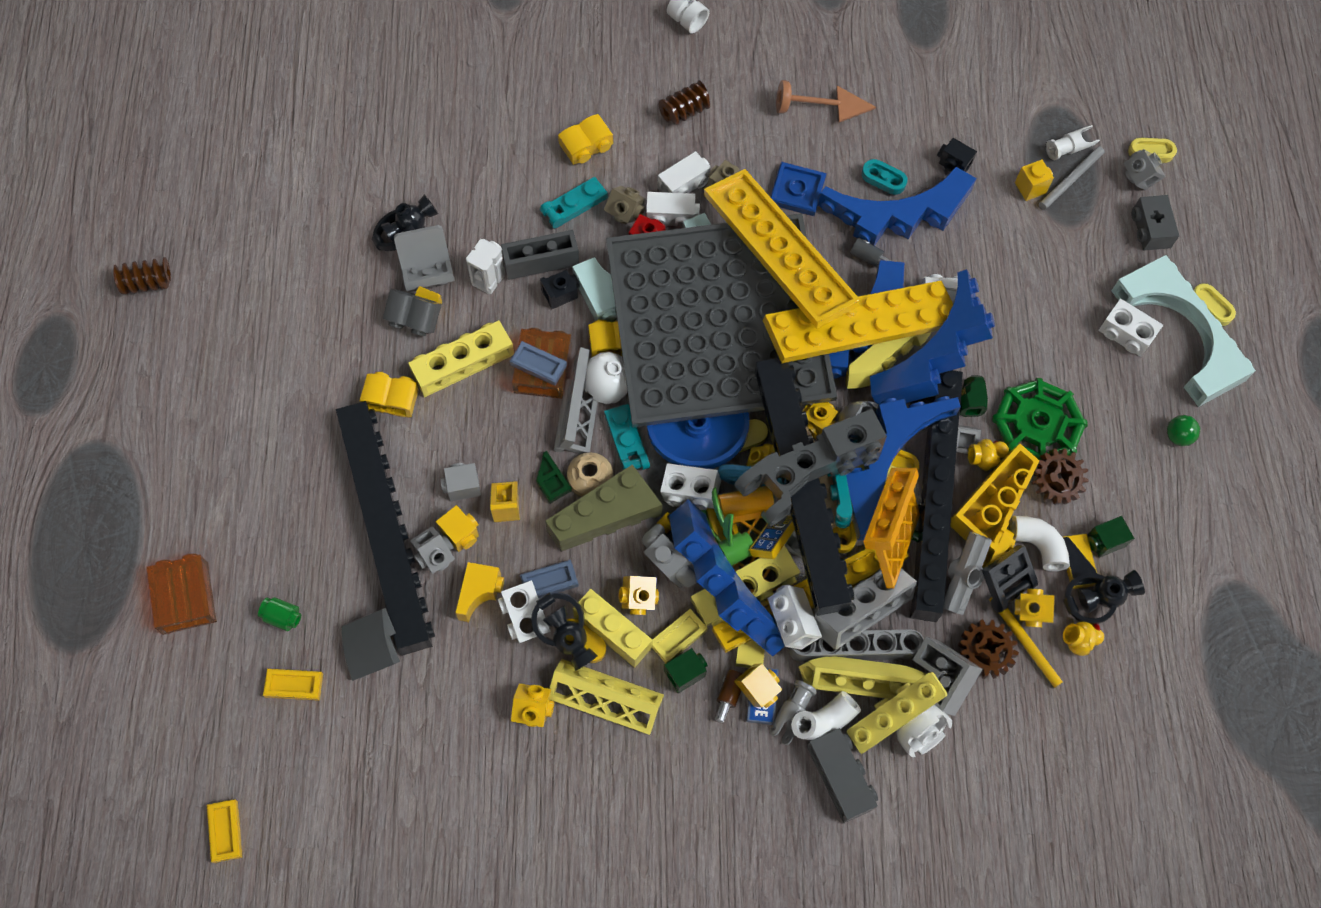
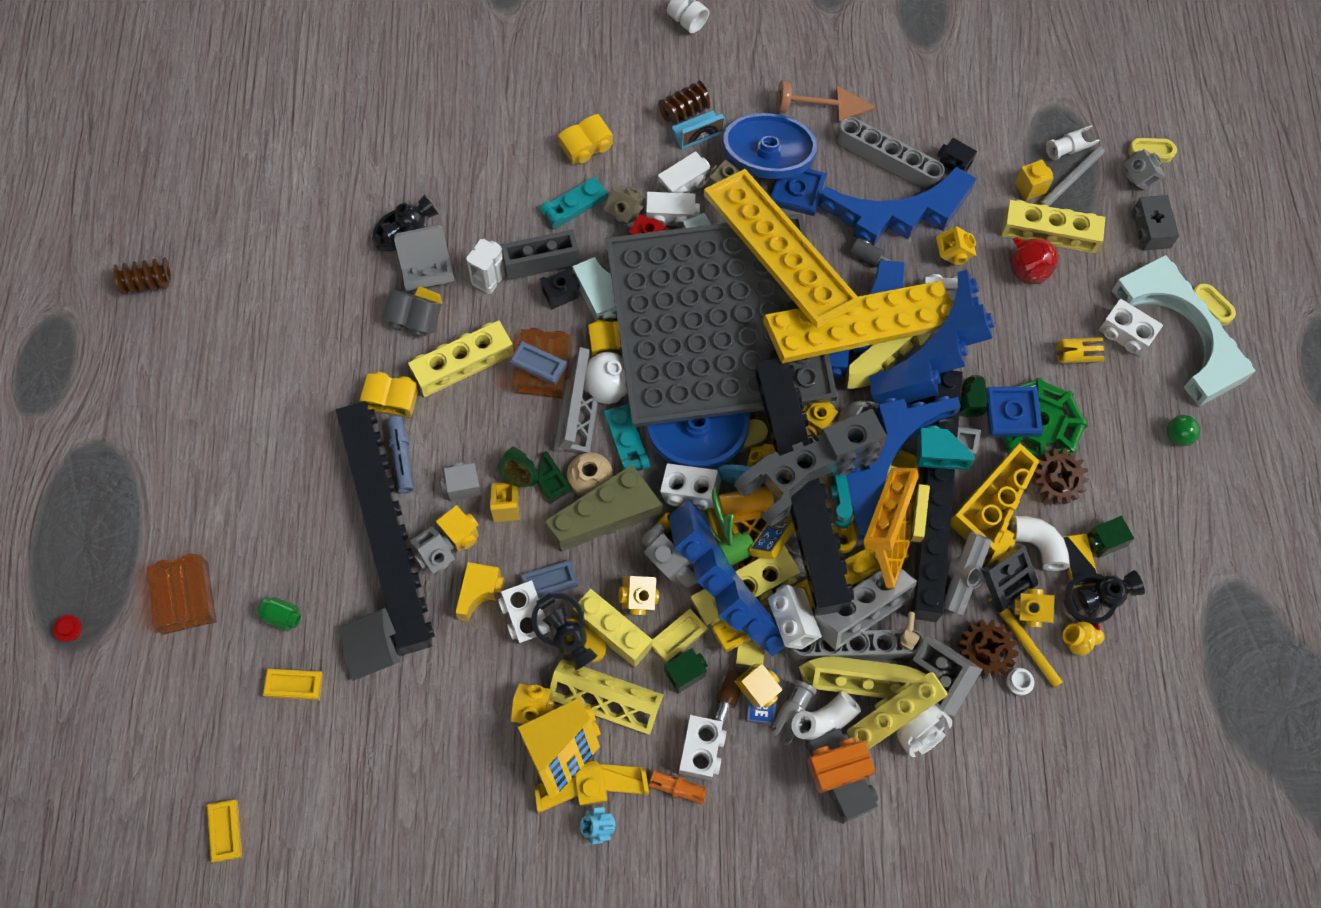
(67, 628): none -> red plate
(399, 443): none -> sand blue pin
(517, 468): none -> rock
(561, 743): none -> yellow slope
(592, 784): none -> yellow plate
(597, 825): none -> medium azure gear
(678, 787): none -> orange pin
(696, 747): none -> white brick
(698, 129): none -> medium azure panel
(769, 145): none -> blue dish
(840, 765): none -> orange brick
(884, 176): teal plate -> none
(902, 155): none -> light grey beam
(909, 638): none -> tan hand
(920, 513): none -> light yellow tile
(942, 450): none -> teal slope
(956, 246): none -> yellow brick
(987, 453): yellow animal -> none
(1014, 412): none -> blue tile
(1020, 681): none -> white plate
(1034, 260): none -> red helmet
(1063, 234): none -> light yellow brick
(1076, 350): none -> yellow arm

